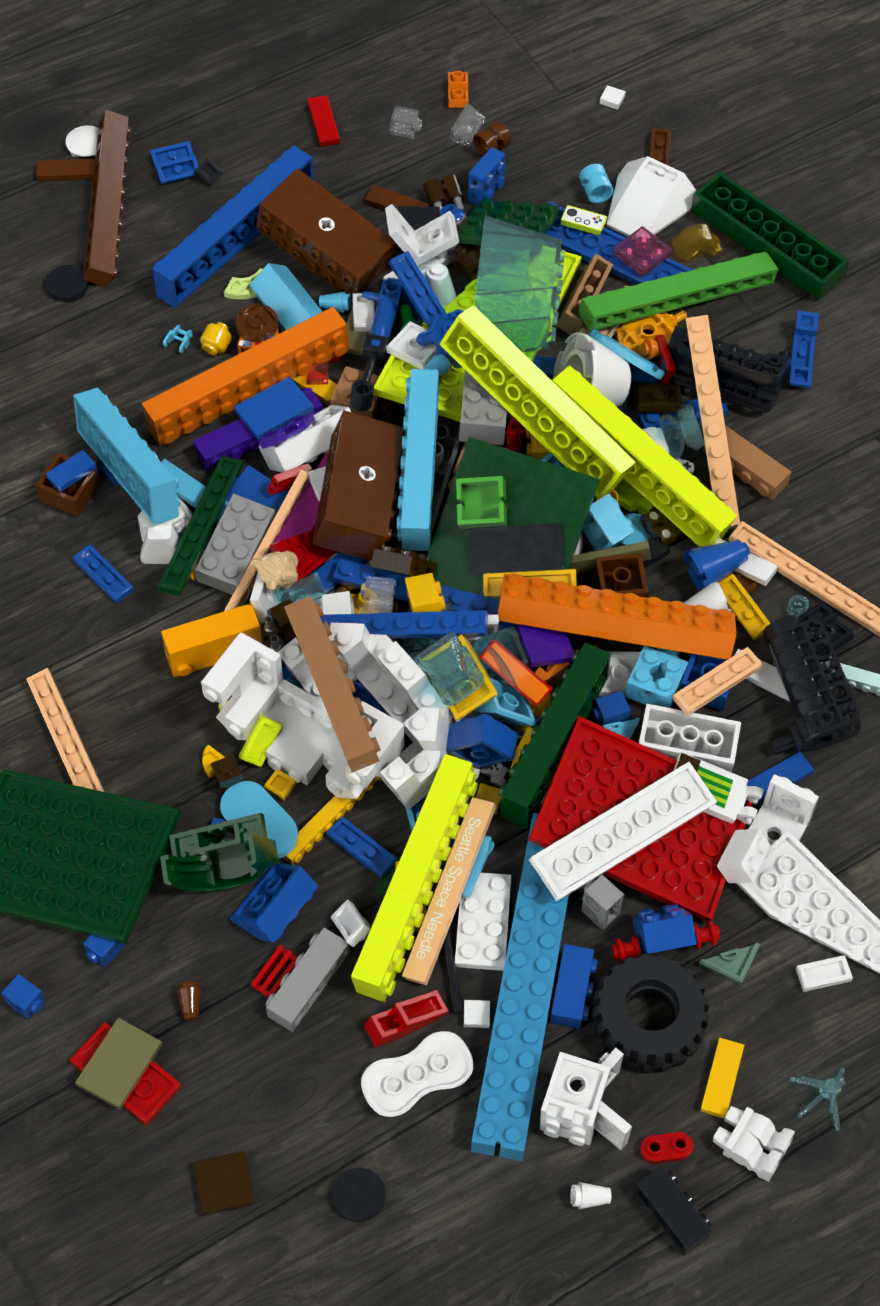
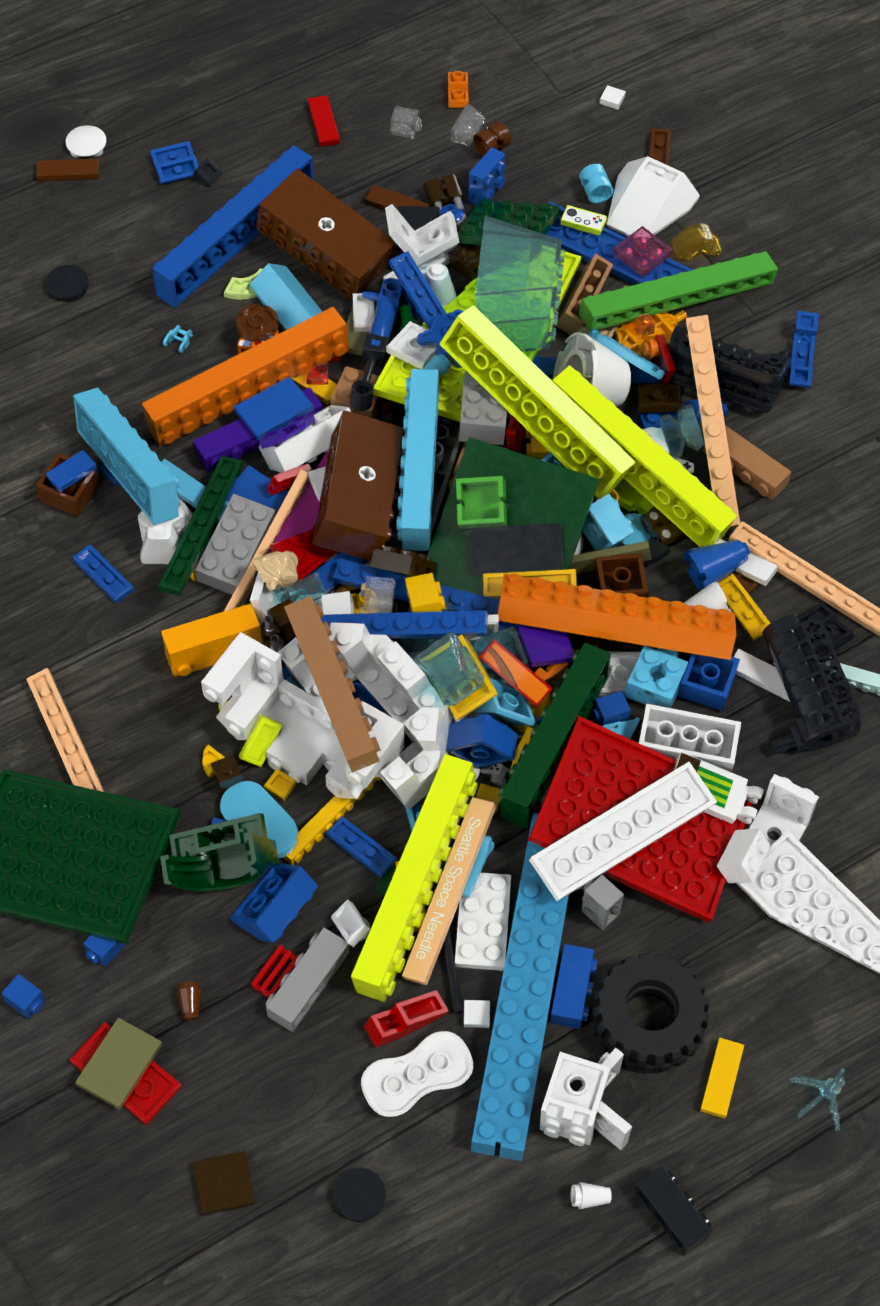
(106, 199): reddish brown brick -> none
(215, 338): yellow head -> none
(340, 301): medium azure cone -> none
(647, 320): none -> clear orange plate
(664, 931): blue brick -> none
(667, 1147): red plate -> none
(717, 681): light nougat plate -> none
(731, 964): sand green tile -> none
(752, 1135): white hips -> none
(762, 228): dark green brick -> none
(793, 768): blue tile -> none
(797, 600): clear light blue bush -> none
(824, 973): white tile -> none

